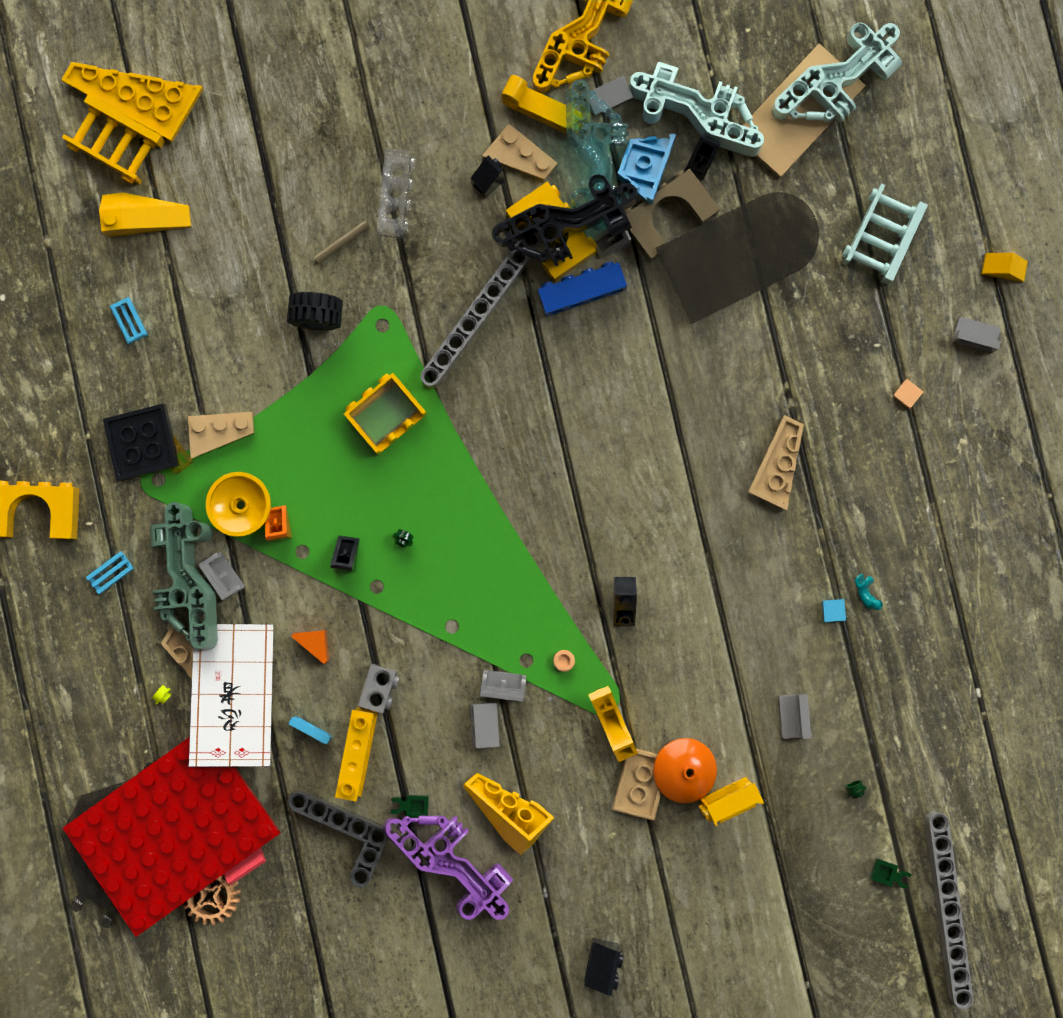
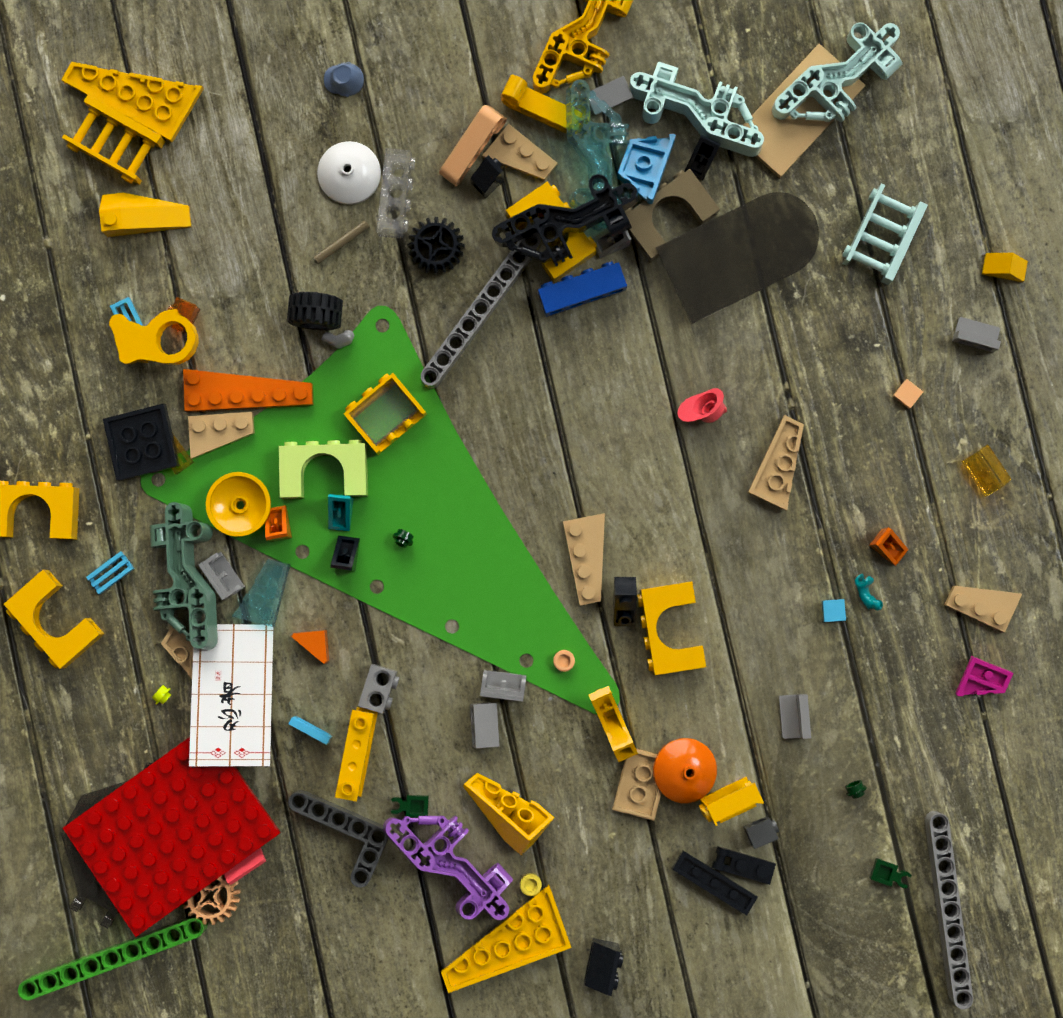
(26, 607): none -> yellow arch
(103, 961): none -> bright green beam
(143, 343): none -> yellow animal
(186, 310): none -> clear orange brick
(230, 392): none -> orange wing
(265, 596): none -> clear light blue wing
(295, 458): none -> yellowish green arch
(339, 341): none -> light grey arm
(339, 512): none -> teal slope
(344, 79): none -> sand blue hat
(349, 186): none -> white dish
(444, 248): none -> black gear
(471, 144): none -> light nougat beam
(520, 939): none -> yellow wing
(530, 884): none -> light yellow tile
(585, 550): none -> tan wing
(663, 658): none -> yellow arch
(703, 406): none -> coral piece
(714, 882): none -> black plate
(744, 865): none -> black plate
(761, 832): none -> dark grey brick
(889, 546): none -> orange slope
(983, 678): none -> dark pink wing
(984, 605): none -> tan wing
(986, 470): none -> clear yellow panel

